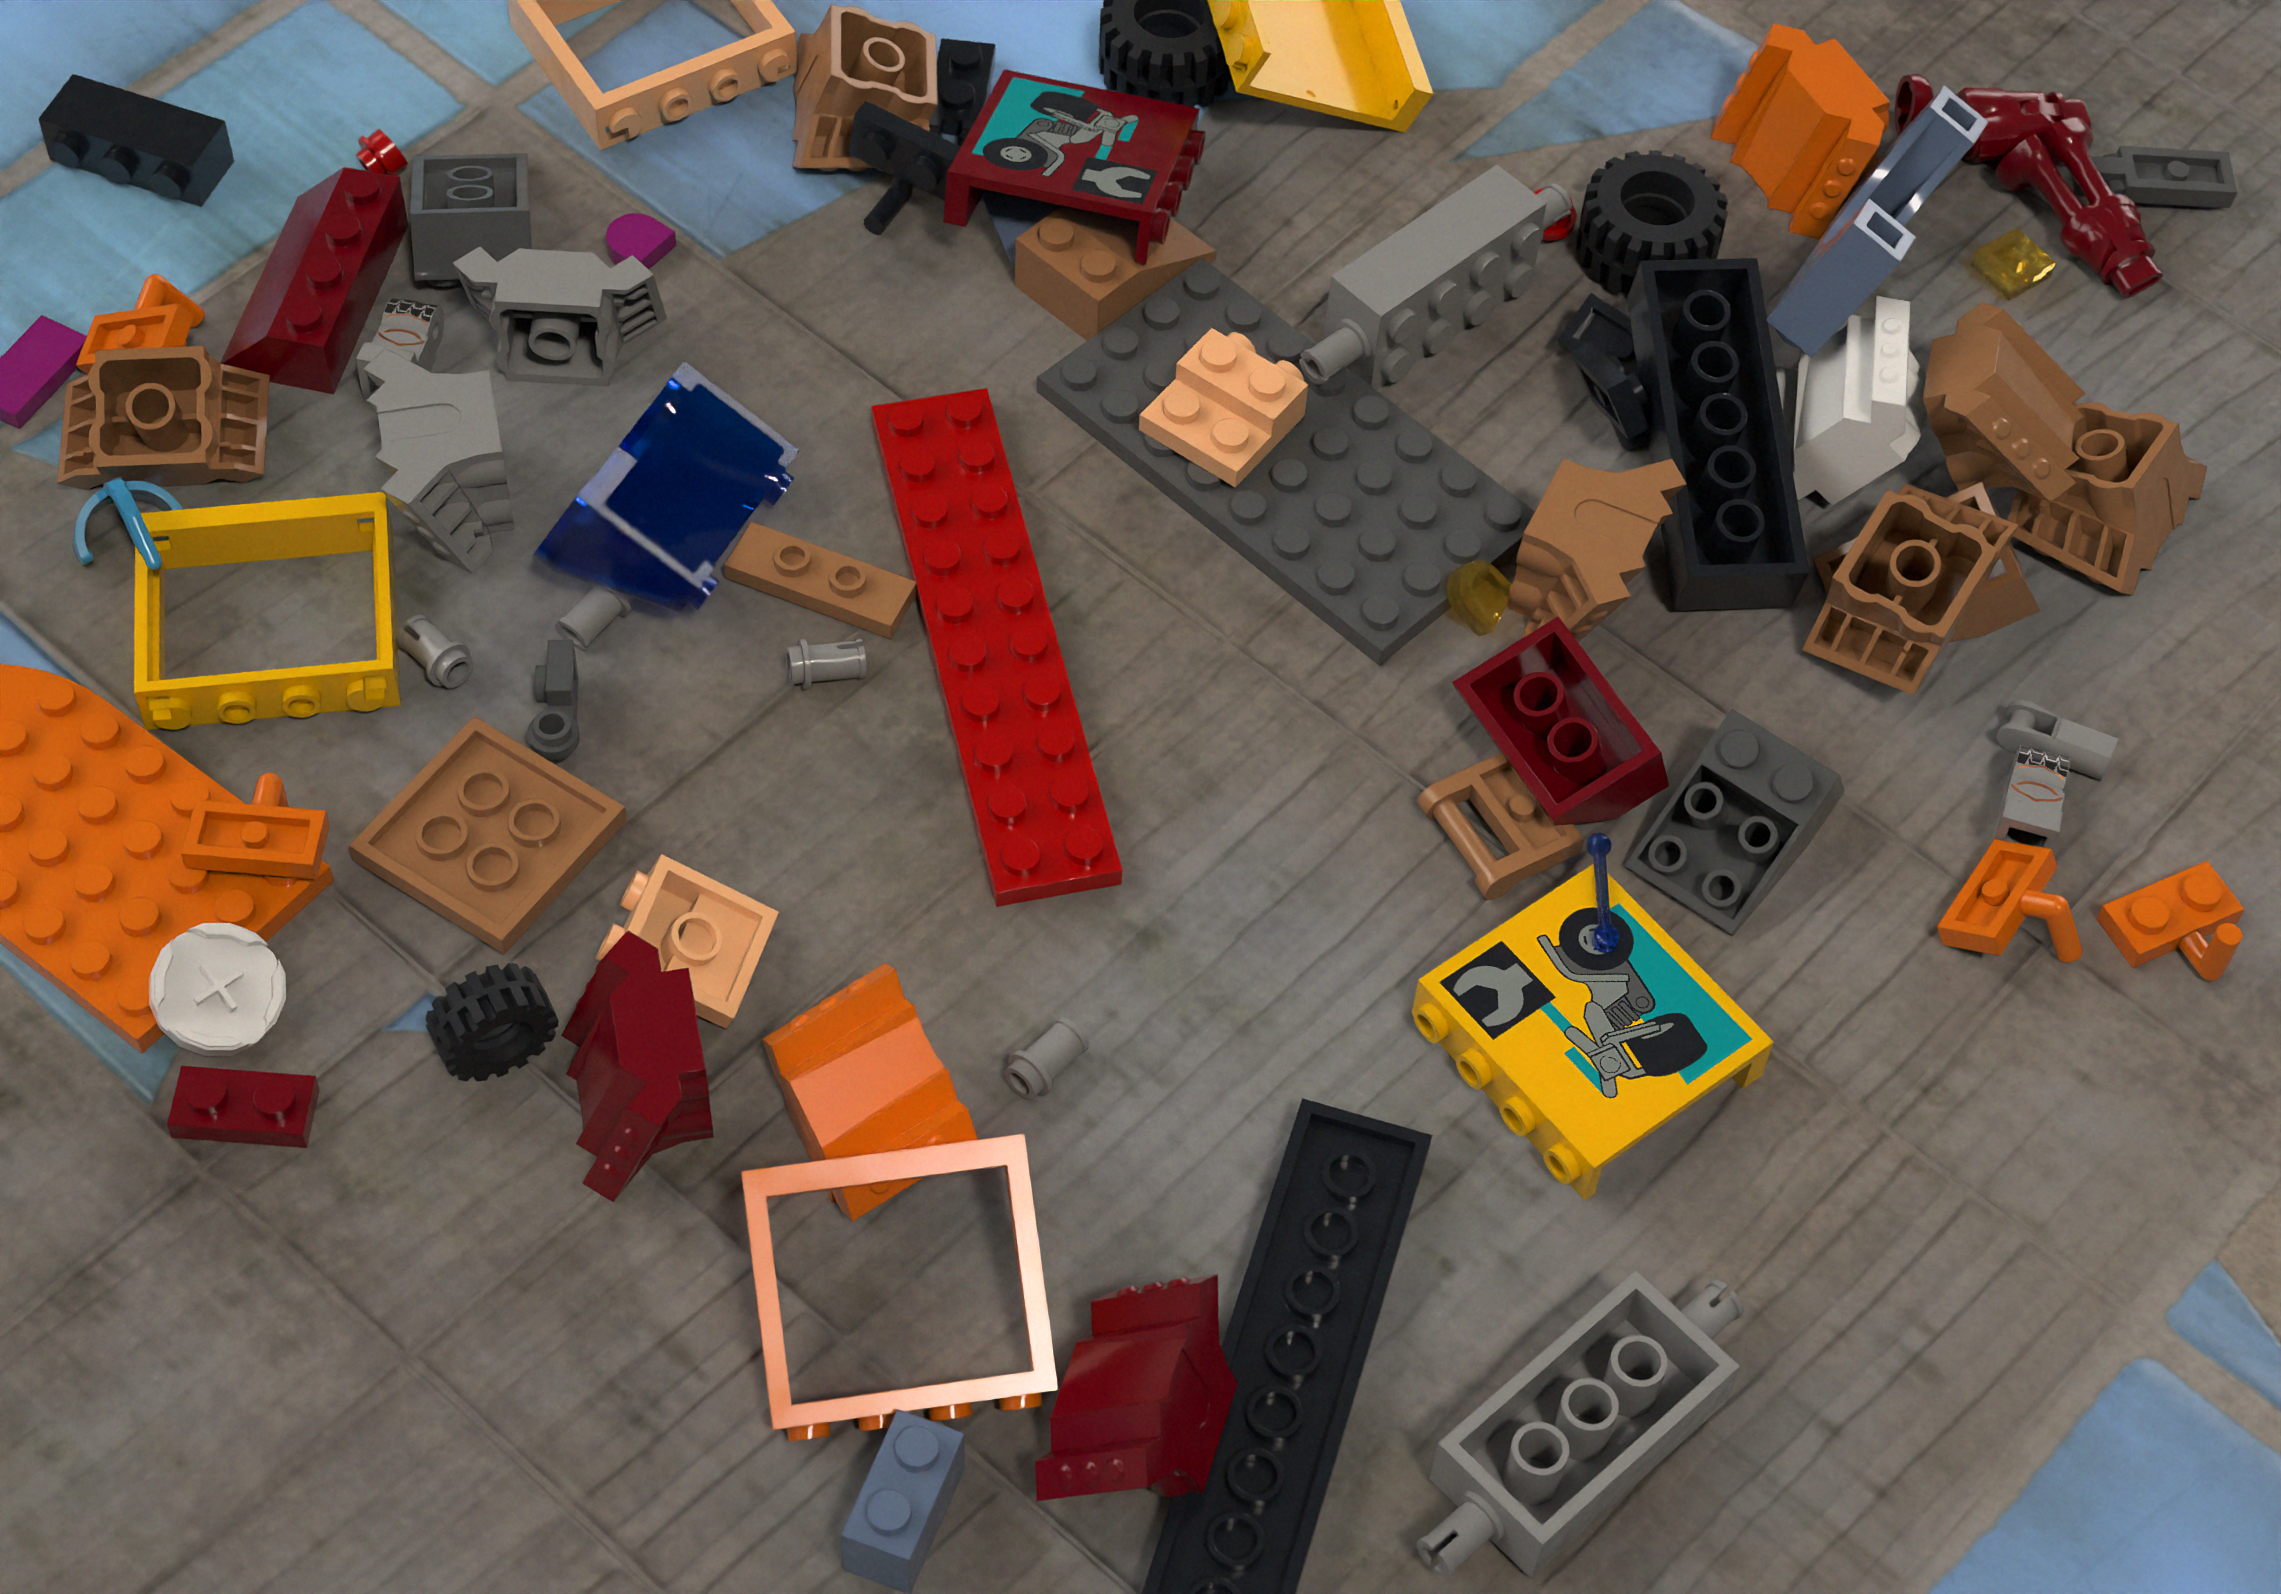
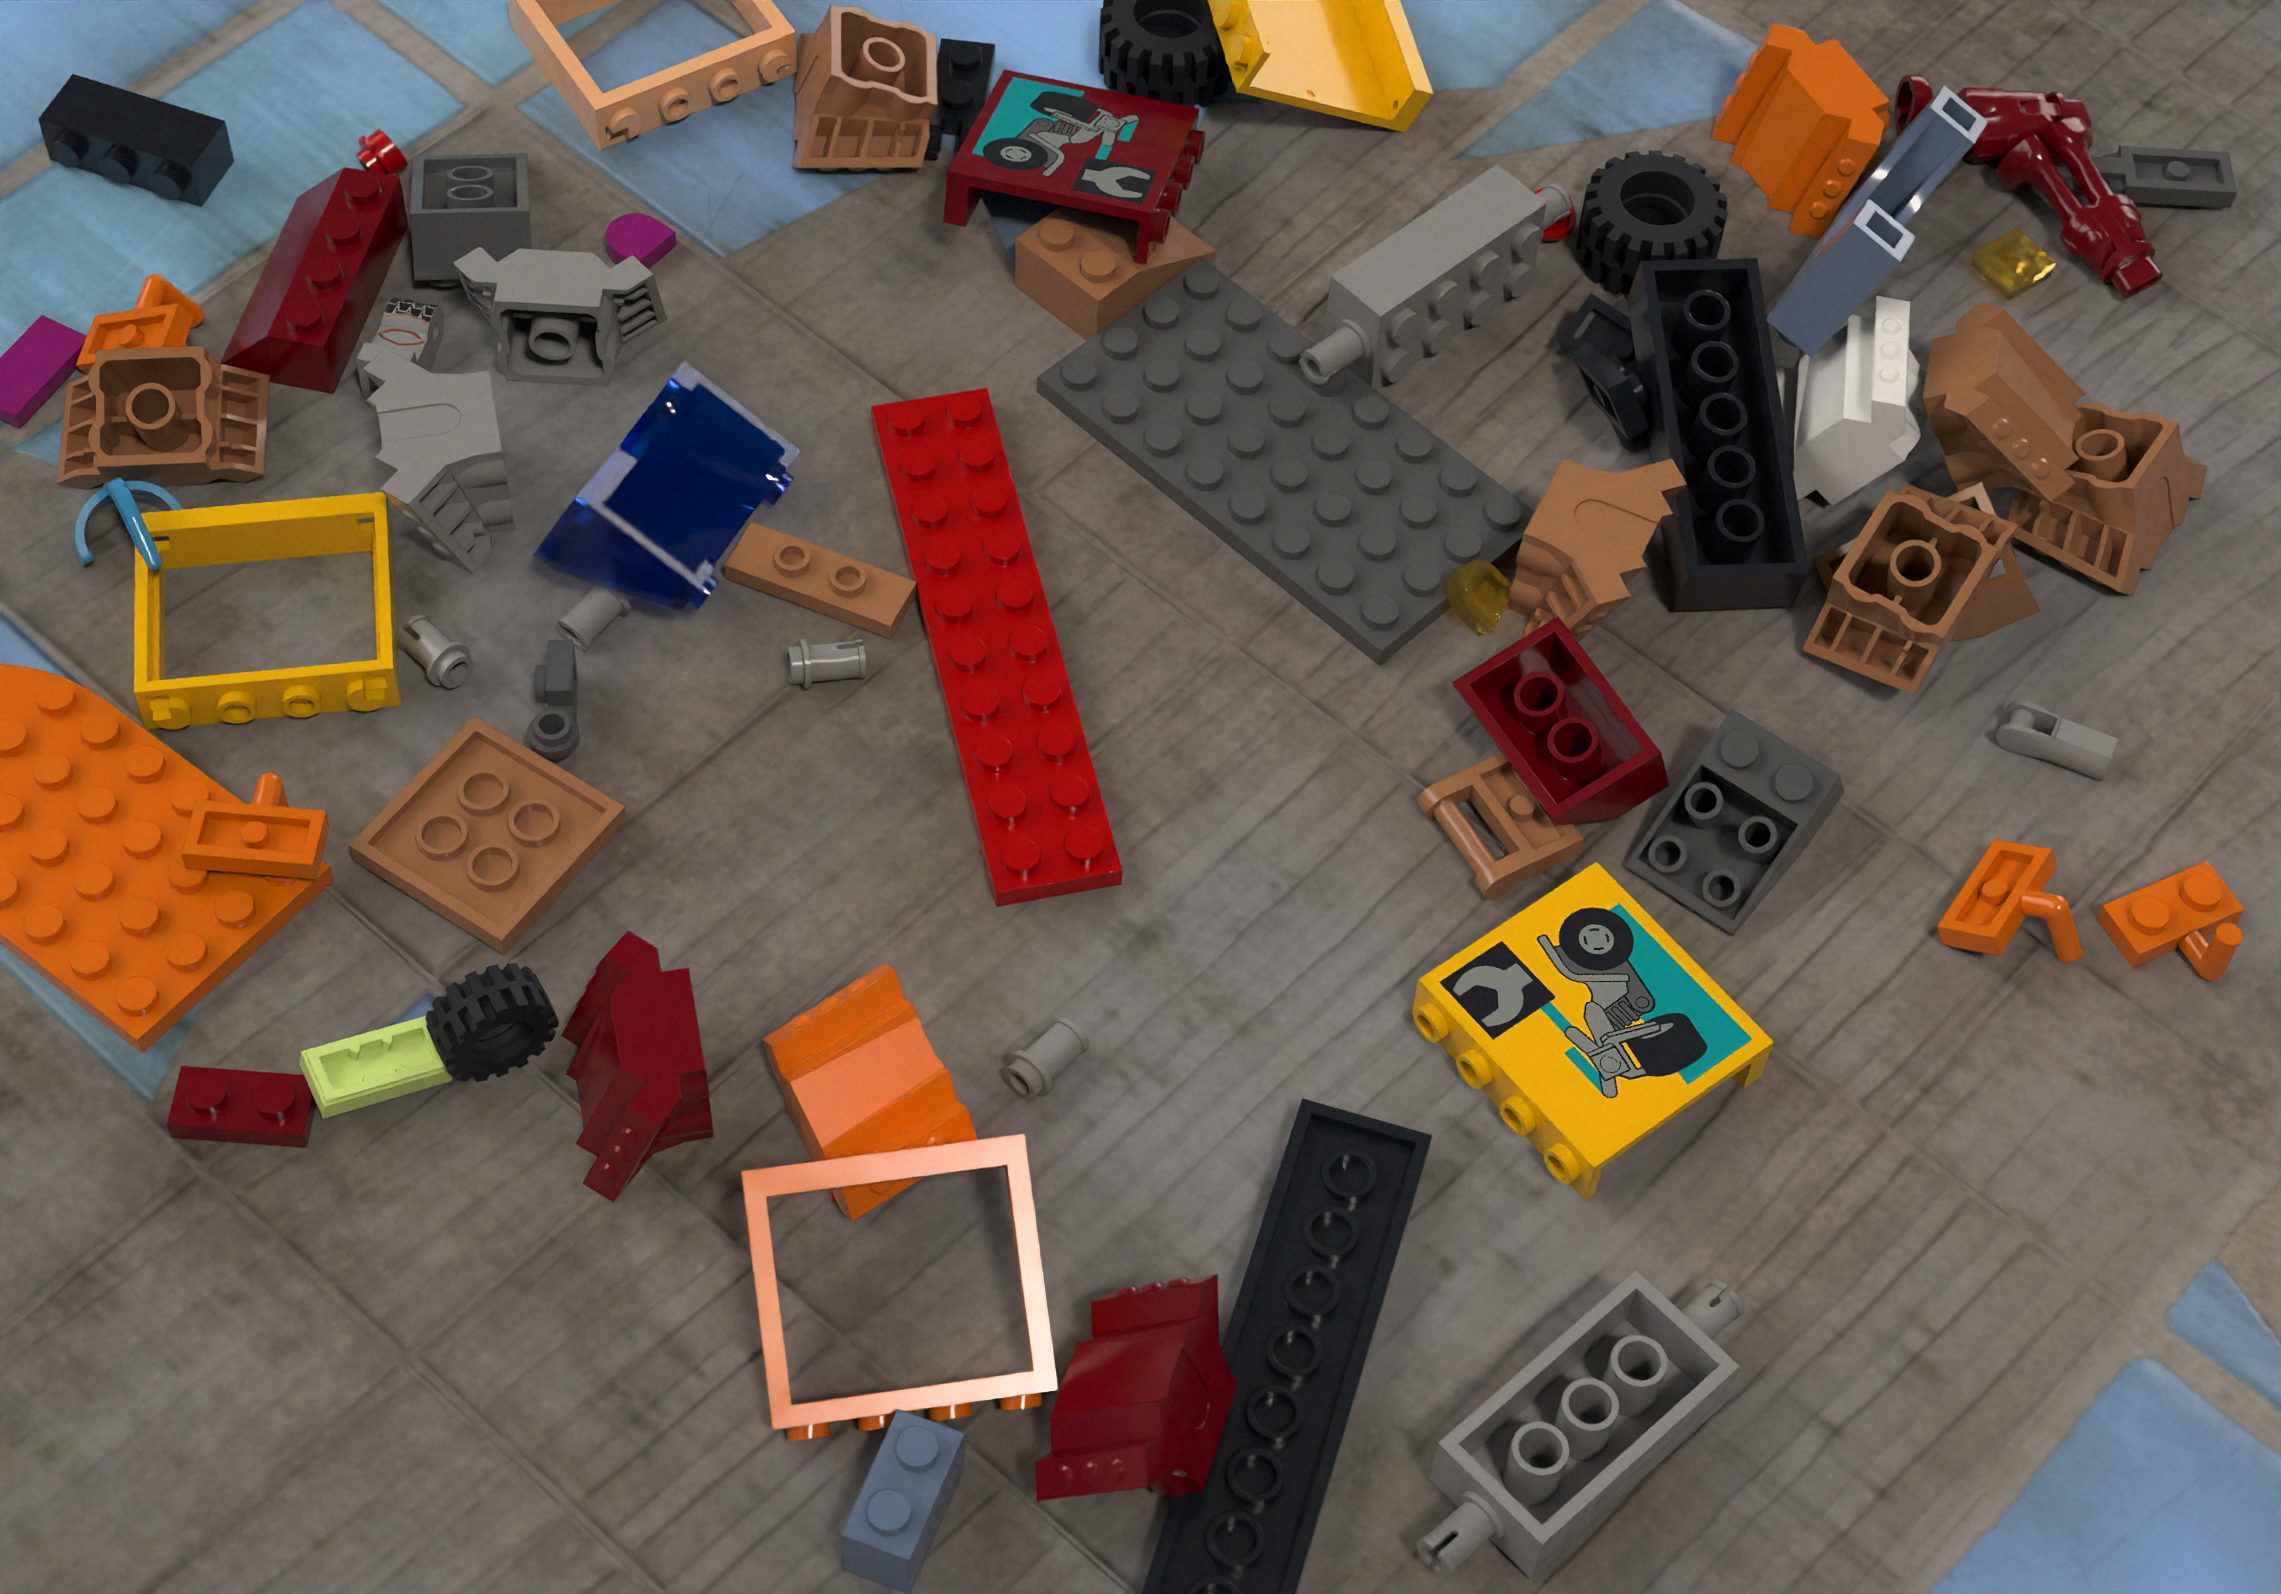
(217, 989): white tile -> none
(373, 1067): none -> yellowish green plate
(697, 928): light nougat plate -> none
(903, 151): black plate -> none
(1226, 406): light nougat plate -> none
(1605, 936): clear blue hinge -> none
(2033, 796): light grey leg -> none

